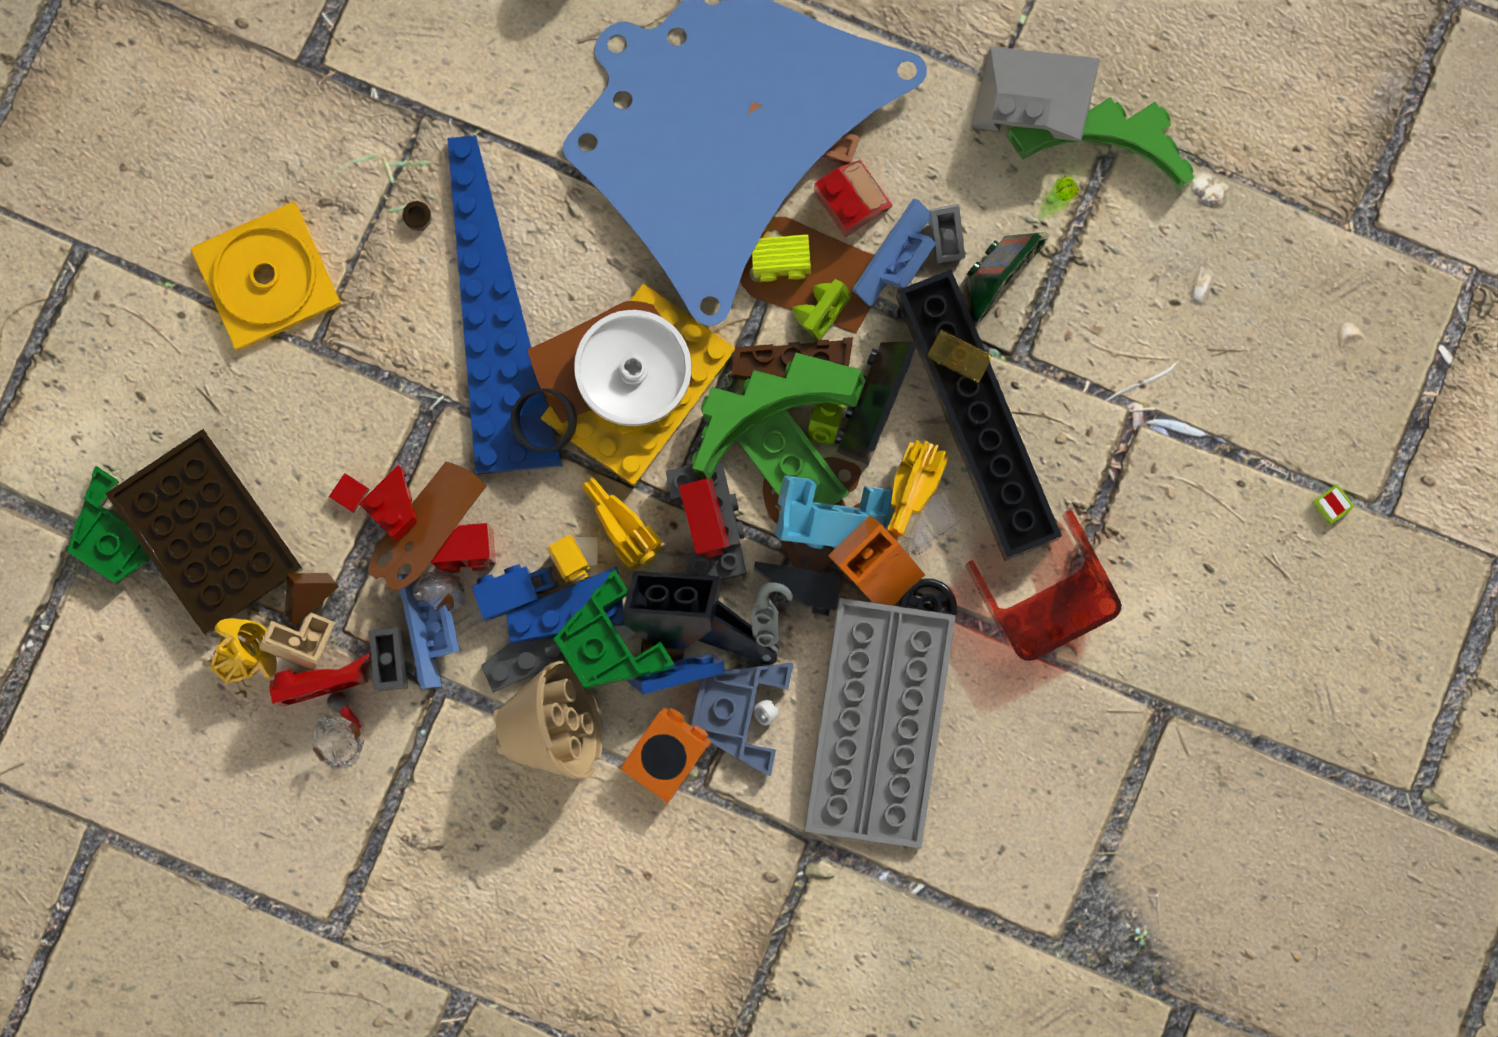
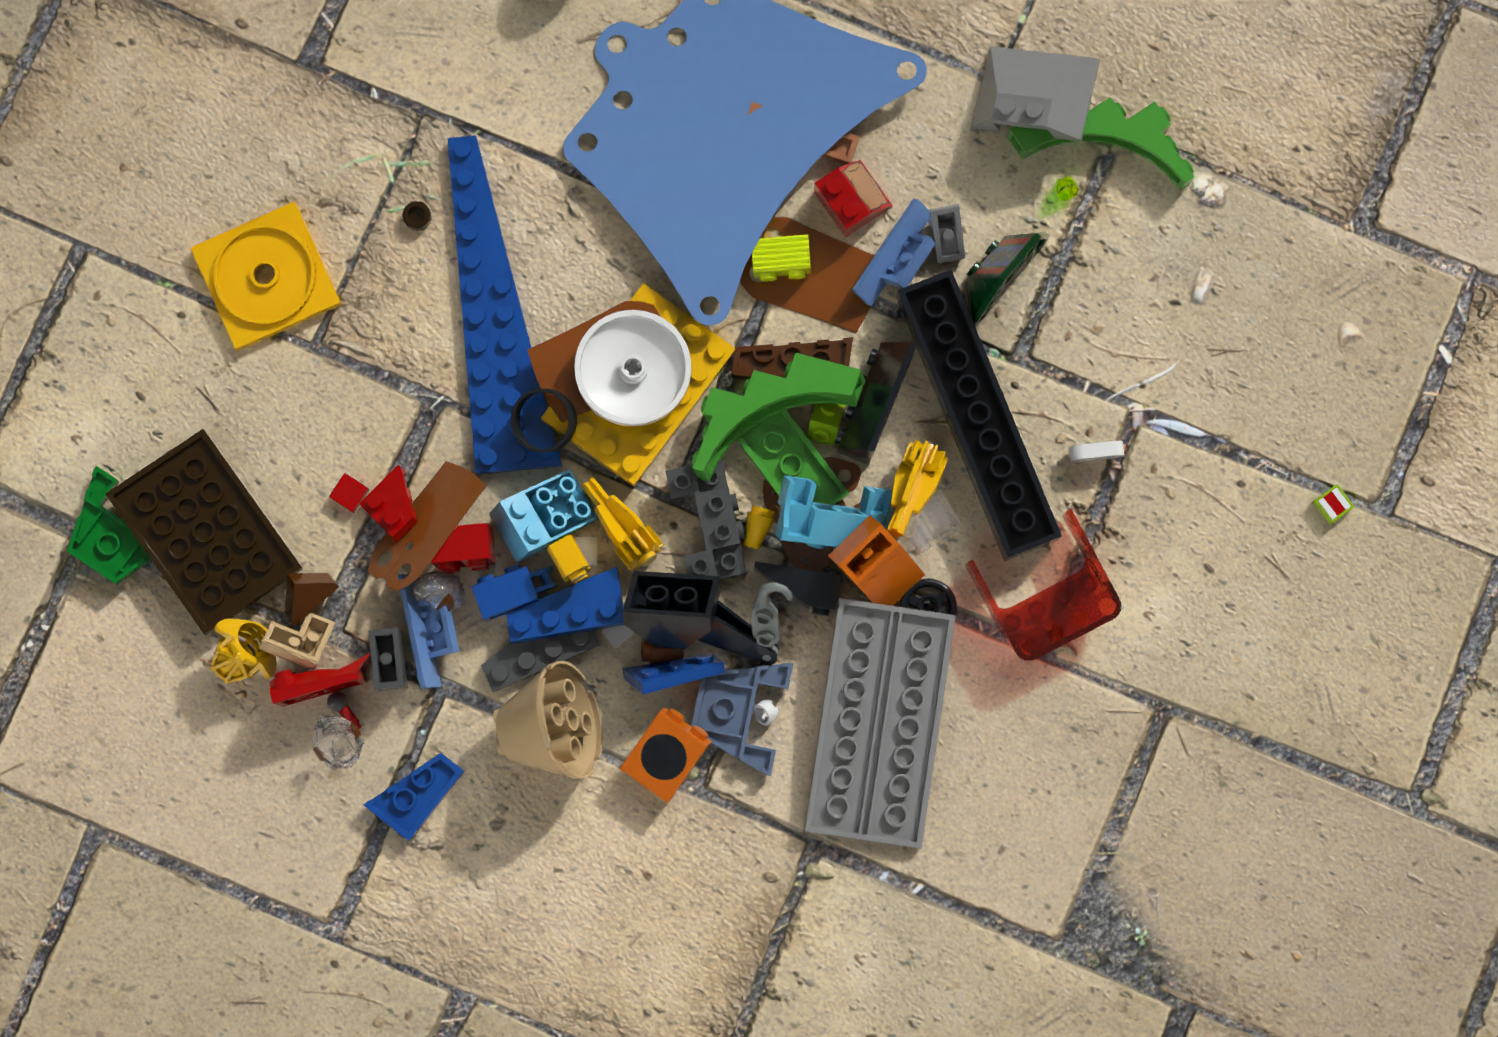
(415, 797): none -> blue wing
(542, 515): none -> medium azure slope
(596, 648): green wing -> none
(704, 517): red brick -> none
(757, 526): none -> yellow cone
(819, 318): lime tile -> none
(959, 356): clear yellow plate -> none
(1096, 451): none -> white beam

